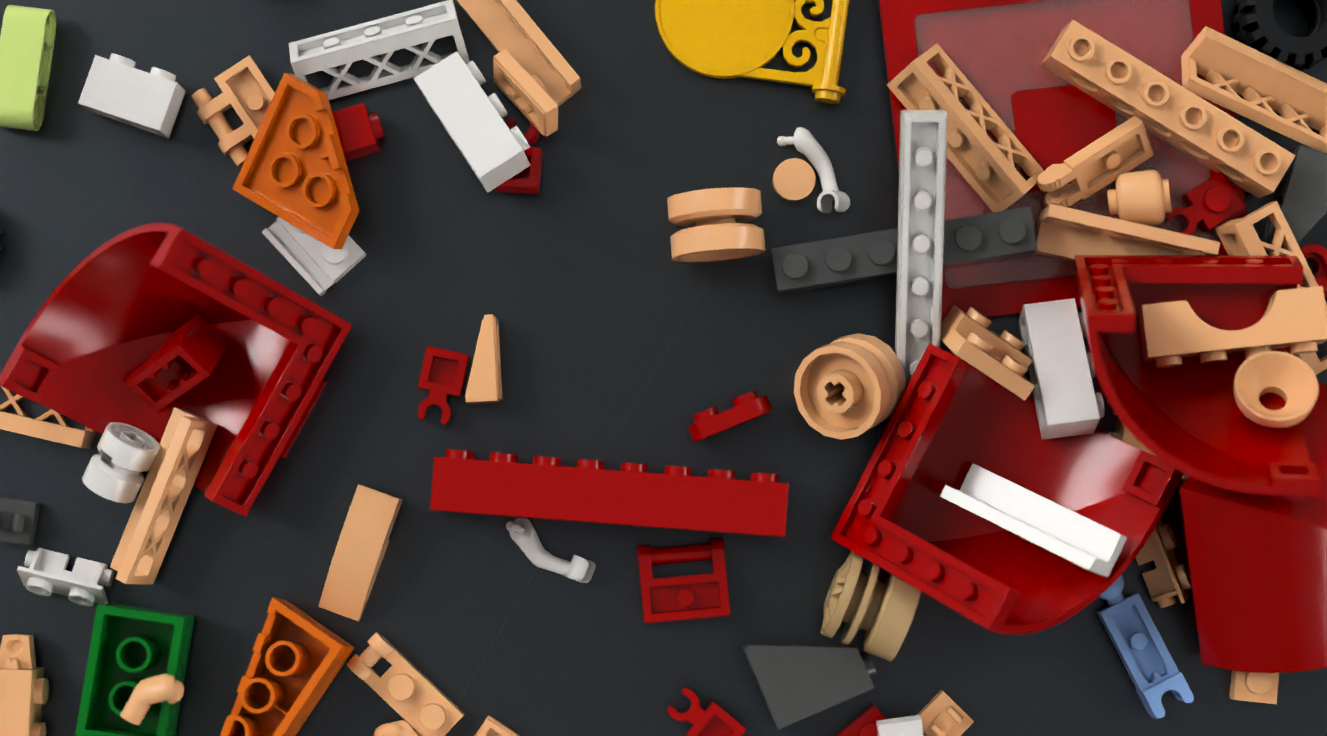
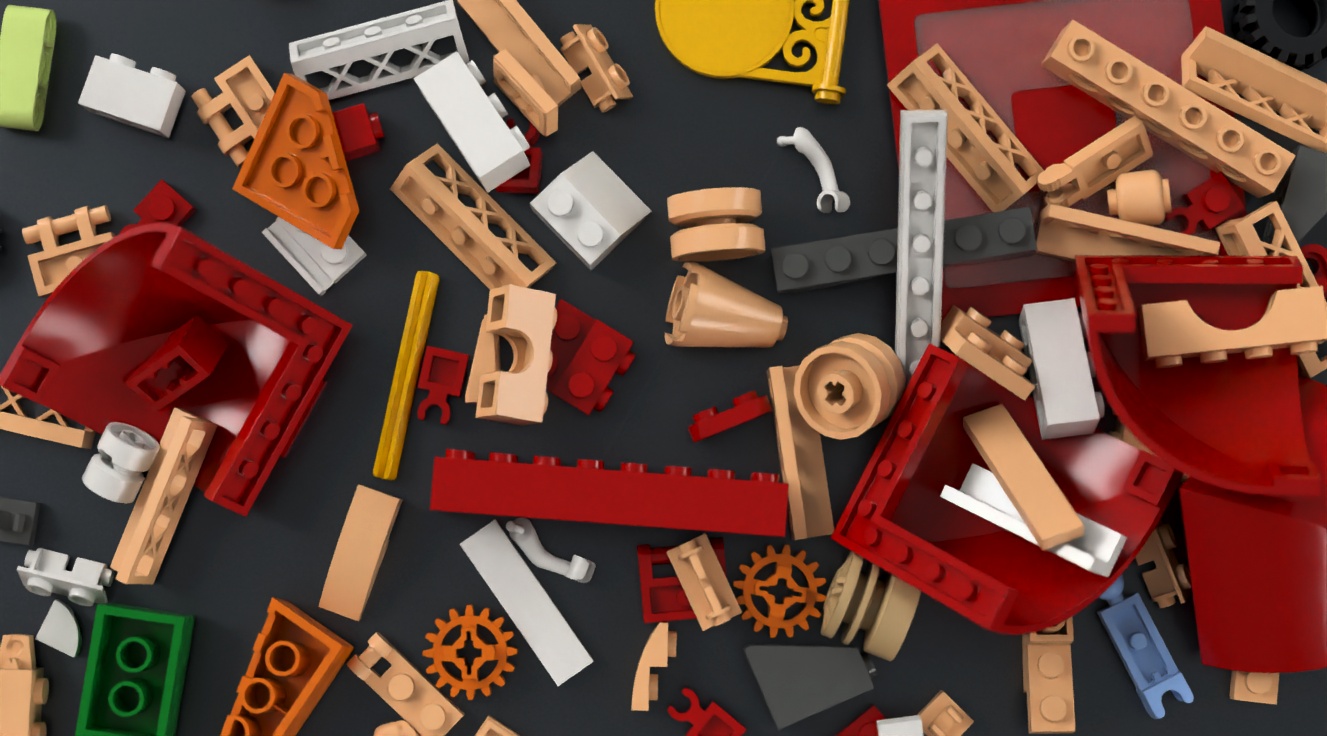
(57, 261): none -> light nougat plate
(61, 629): none -> white tile
(151, 691): light nougat arm -> none
(162, 206): none -> red plate
(406, 375): none -> yellow axle
(450, 652): none -> orange gear
(466, 228): none -> light nougat fence
(526, 322): none -> light nougat arch
(526, 602): none -> white tile
(585, 359): none -> red plate
(590, 52): none -> light nougat hinge
(590, 209): none -> white slope
(655, 653): none -> light nougat slope
(704, 582): none -> light nougat hinge
(720, 313): none -> light nougat cone
(776, 611): none -> orange gear
(793, 180): light nougat tile -> none
(800, 460): none -> light nougat fence
(1023, 477): none -> light nougat tile
(1049, 679): none -> light nougat slope
(1277, 374): light nougat piece -> none

